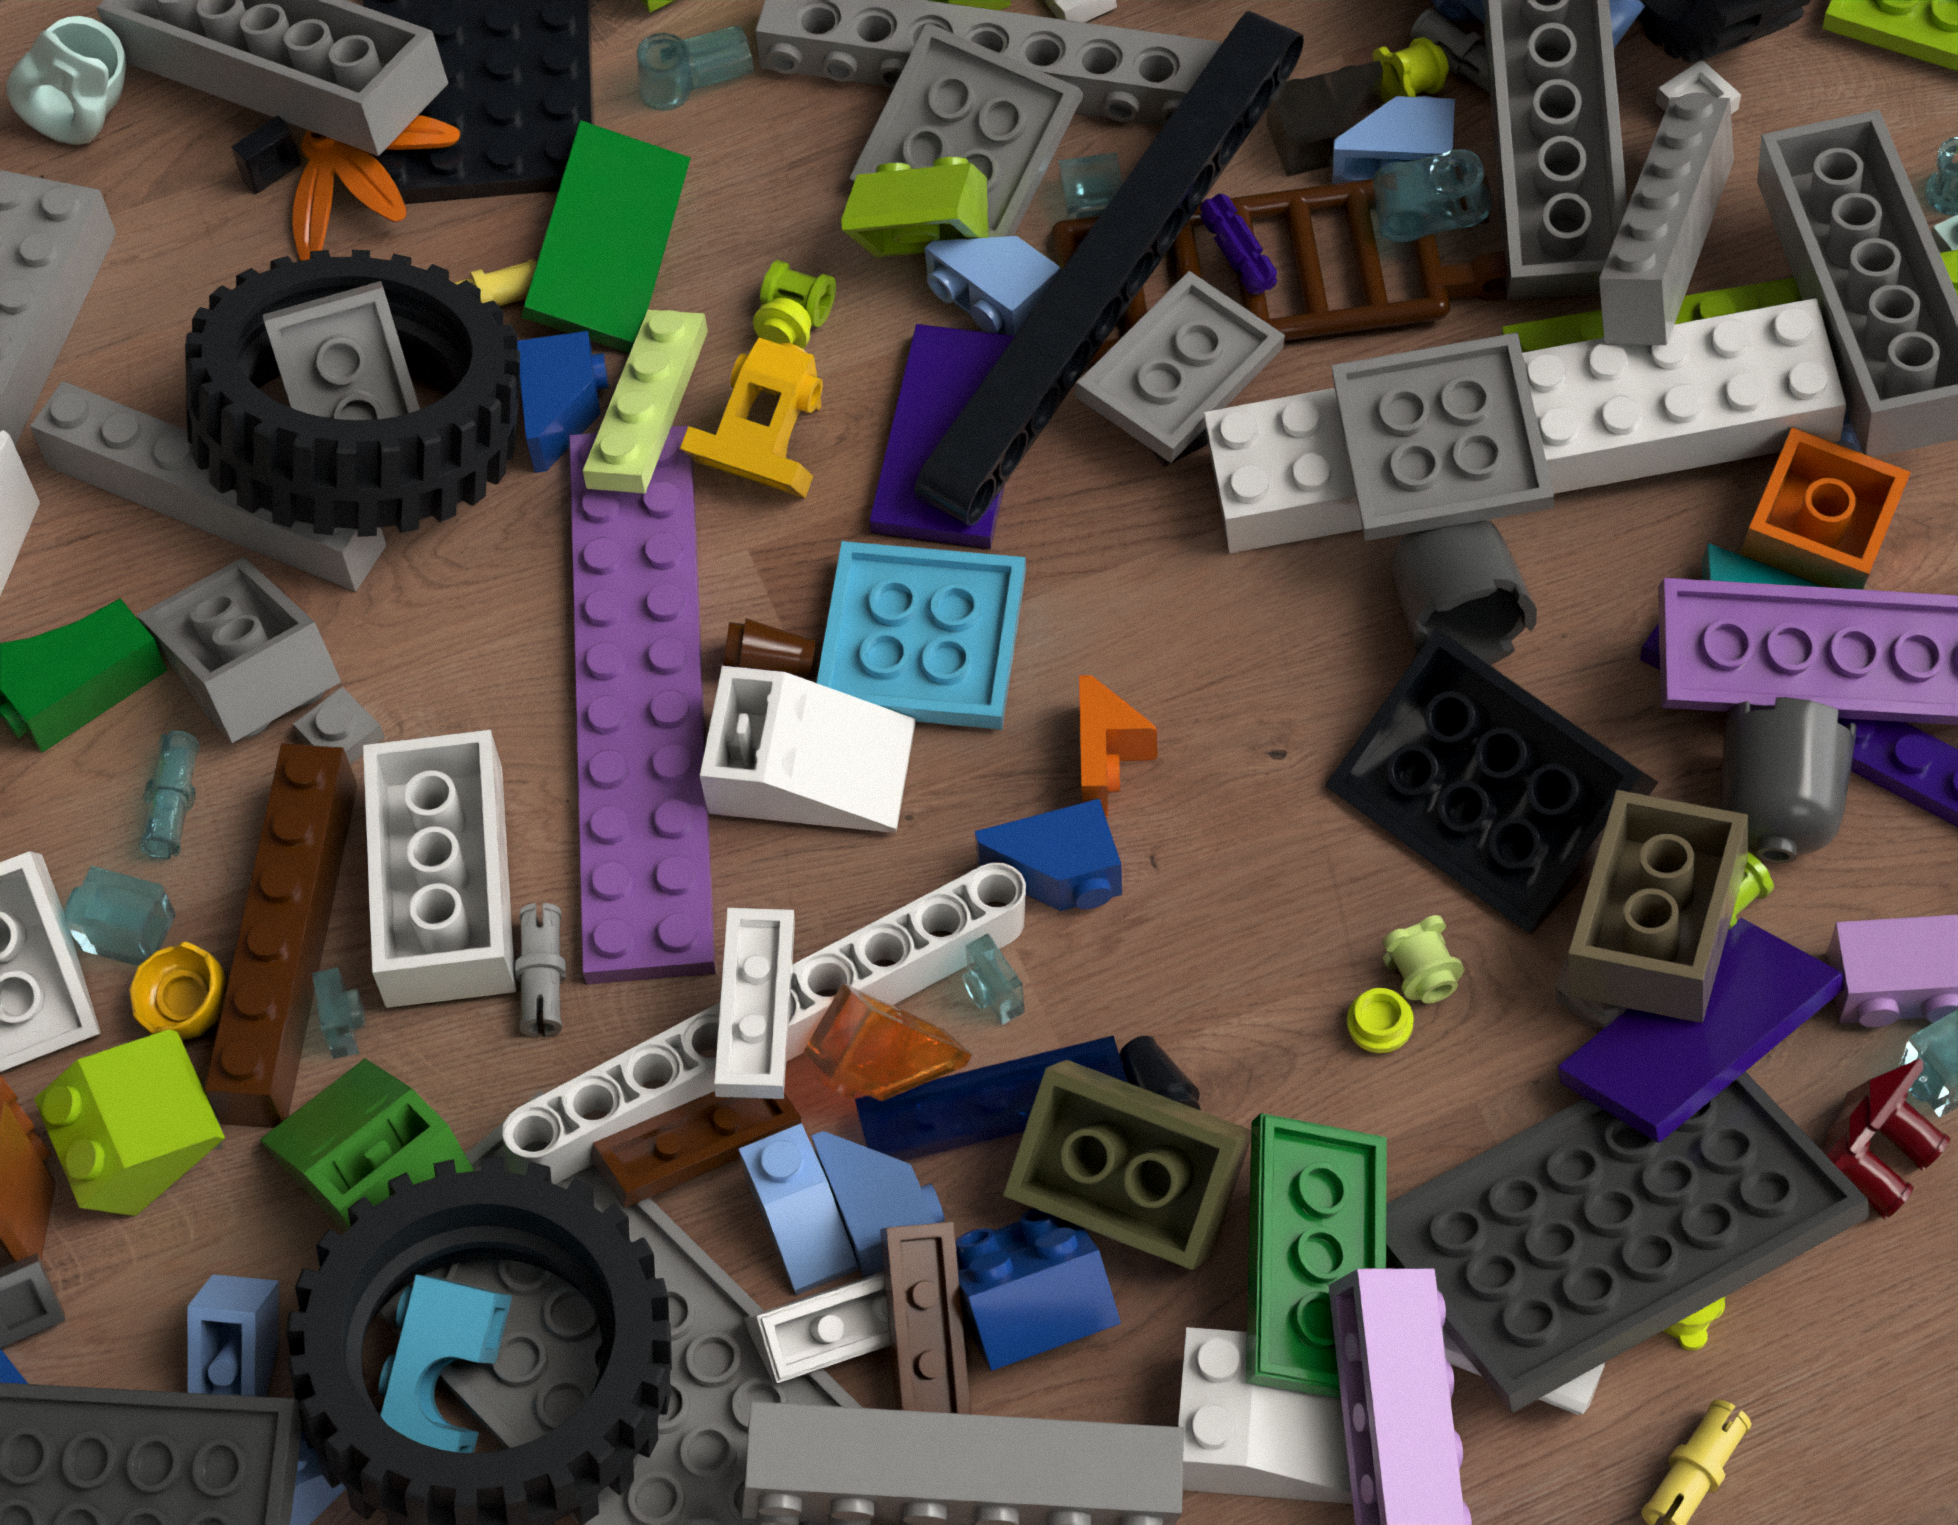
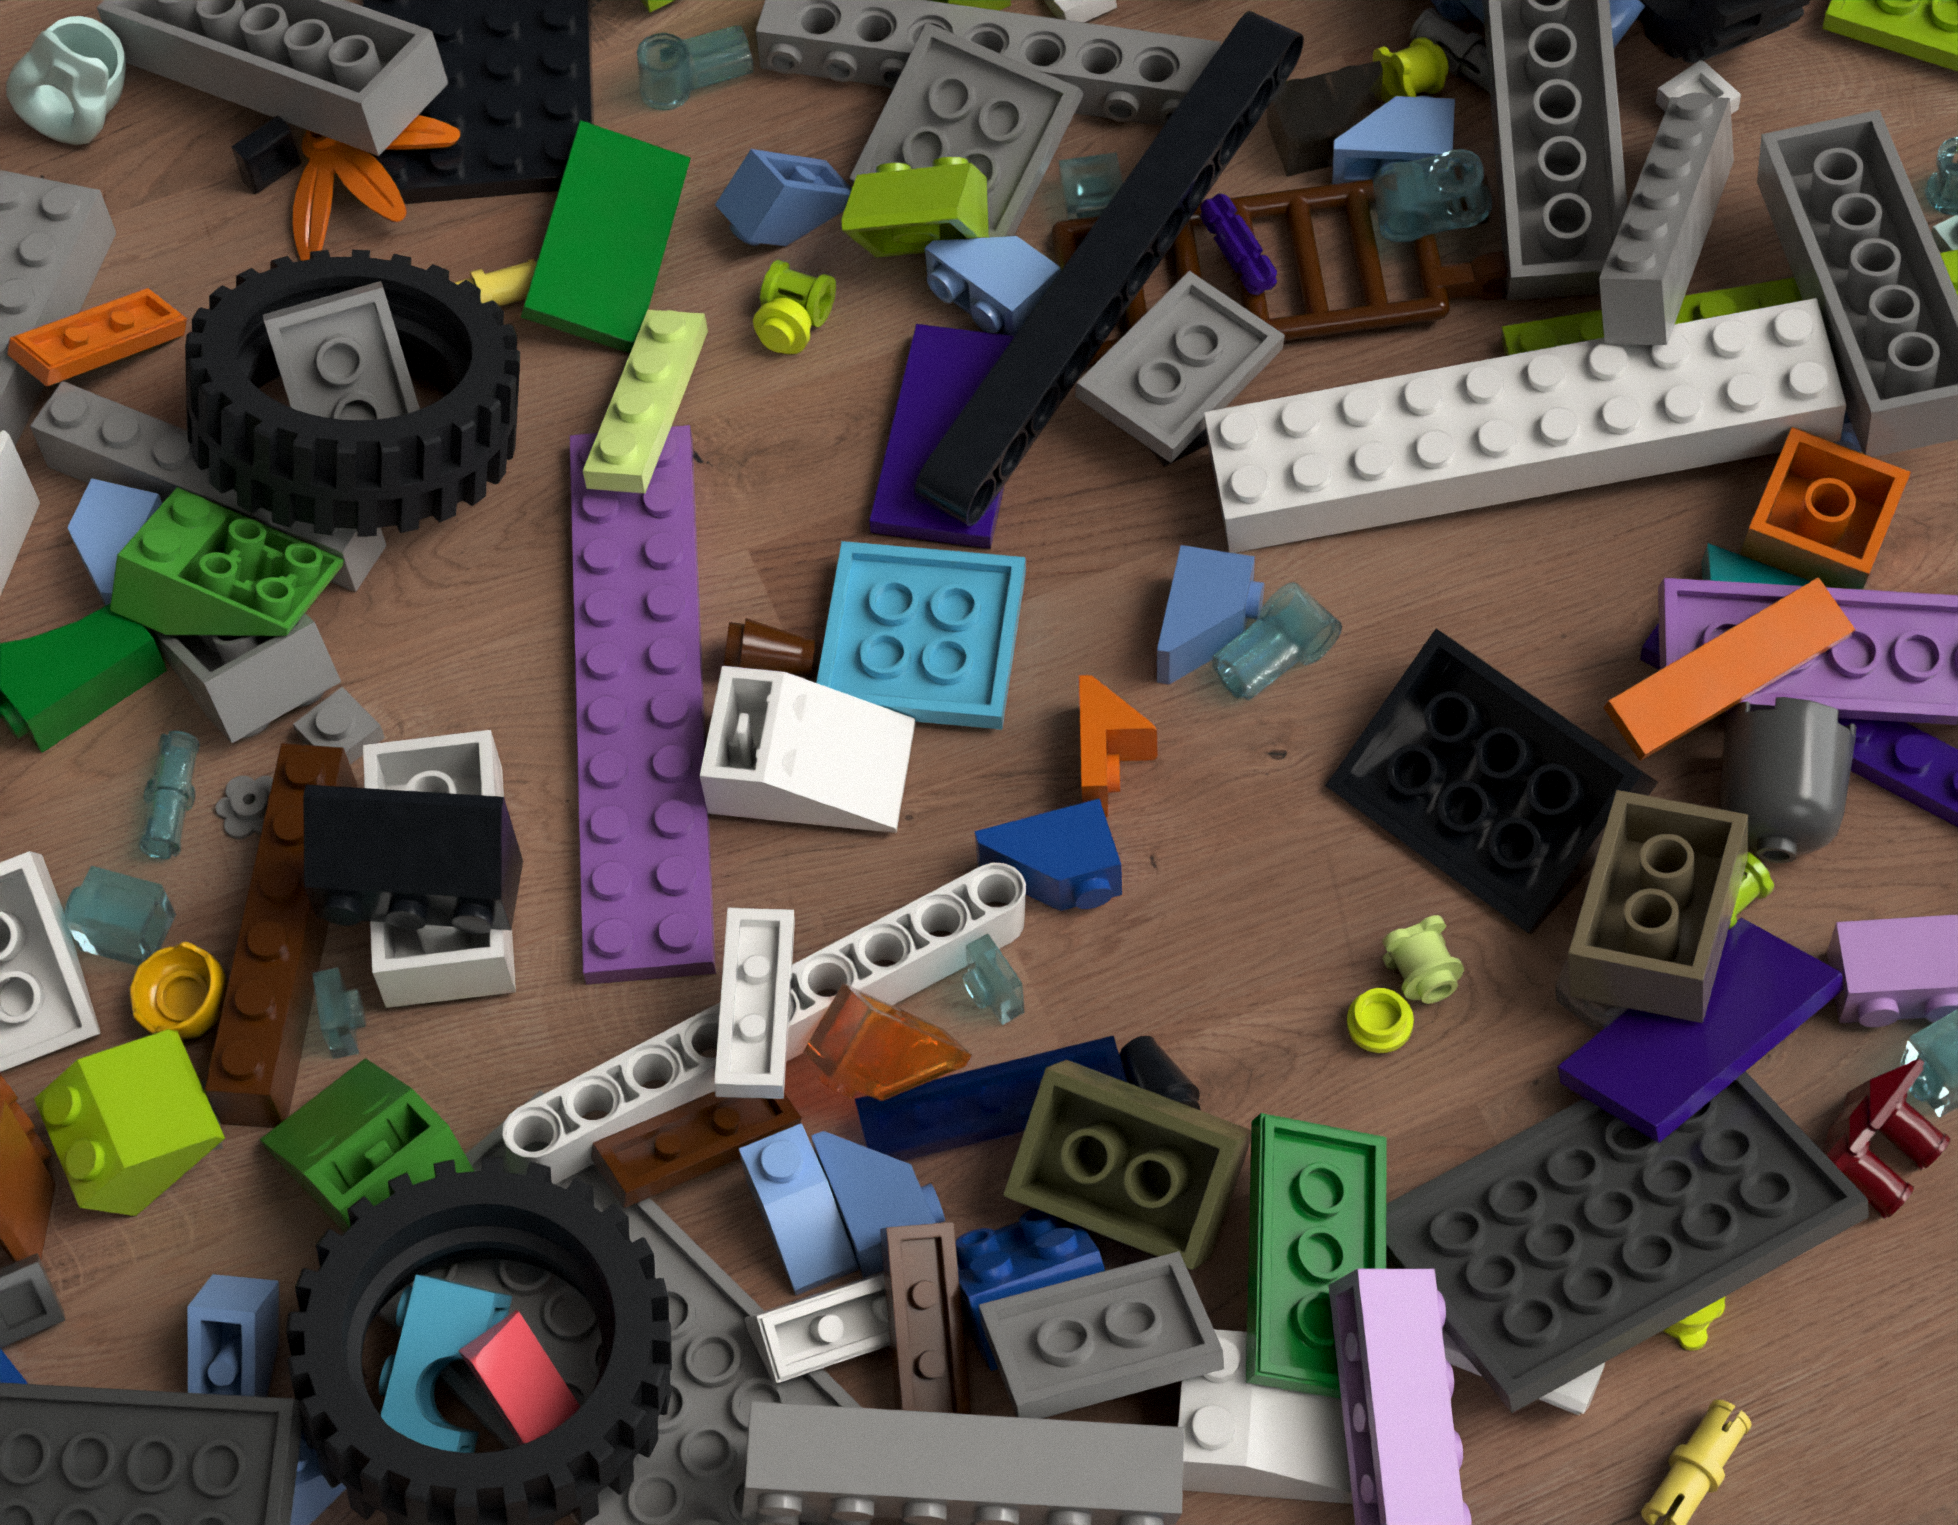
(96, 336): none -> orange tile
(105, 524): none -> light blue slope
(216, 573): none -> bright green slope
(239, 815): none -> light grey plant
(410, 858): none -> black slope
(520, 1379): none -> coral slope
(540, 970): light grey pin -> none
(559, 392): blue slope -> none
(753, 448): yellow tile -> none
(781, 197): none -> medium blue slope
(1100, 1337): none -> light grey plate
(1205, 608): none -> medium blue slope
(1288, 631): none -> clear light blue piece
(1442, 436): light grey plate -> none
(1464, 587): dark grey cylinder -> none
(1729, 669): none -> orange tile

